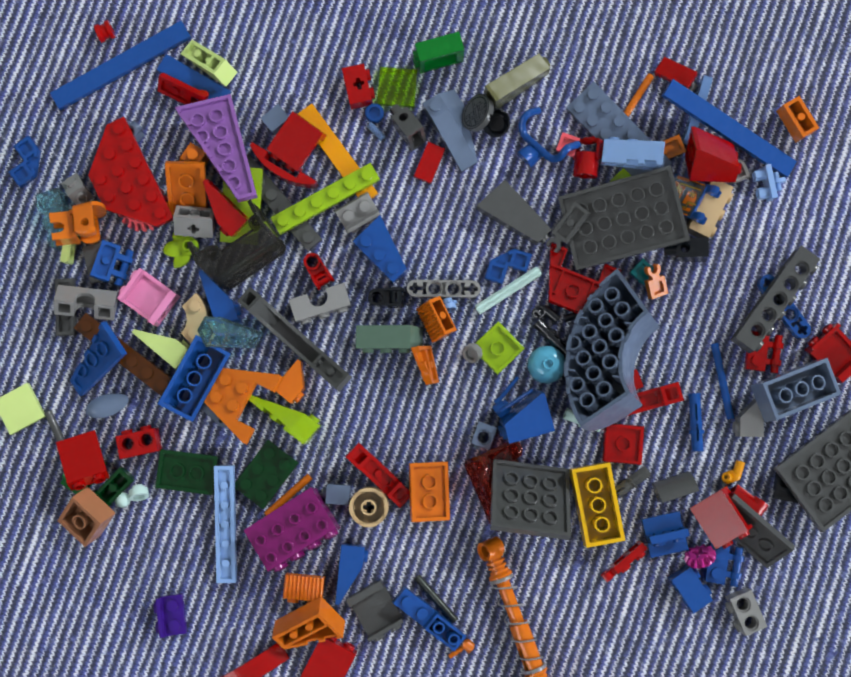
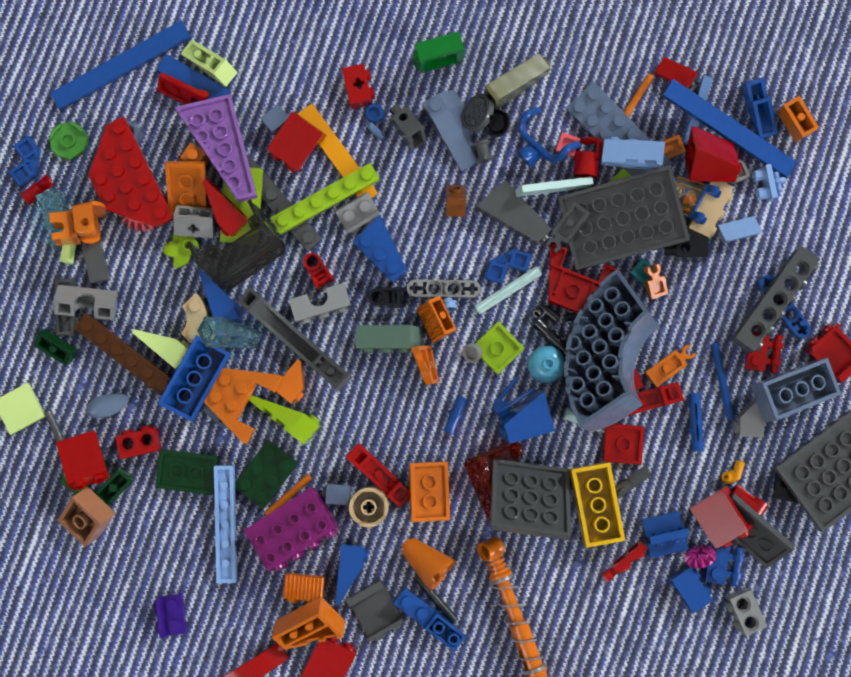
(30, 193): none -> red bar
(55, 347): none -> dark green brick
(68, 140): none -> bright green tile
(76, 189): light grey bracket -> none
(98, 359): blue wing -> none
(104, 31): red wheel -> none
(106, 260): blue plate -> none
(137, 493): light aqua plate -> none
(148, 296): bright pink panel -> none
(301, 180): red slope -> none
(397, 87): clear neon green tile -> none
(427, 562): none -> orange cone
(429, 163): red tile -> none
(455, 201): none -> dark orange brick
(455, 414): none -> blue pin
(467, 645): orange hand -> none
(483, 151): none -> dark grey bush
(490, 430): sand blue brick -> none
(554, 186): none -> light aqua tile
(668, 366): none -> orange plate
(675, 487): dark grey brick -> none
(739, 229): none -> light blue slope
(759, 107): none -> blue slope

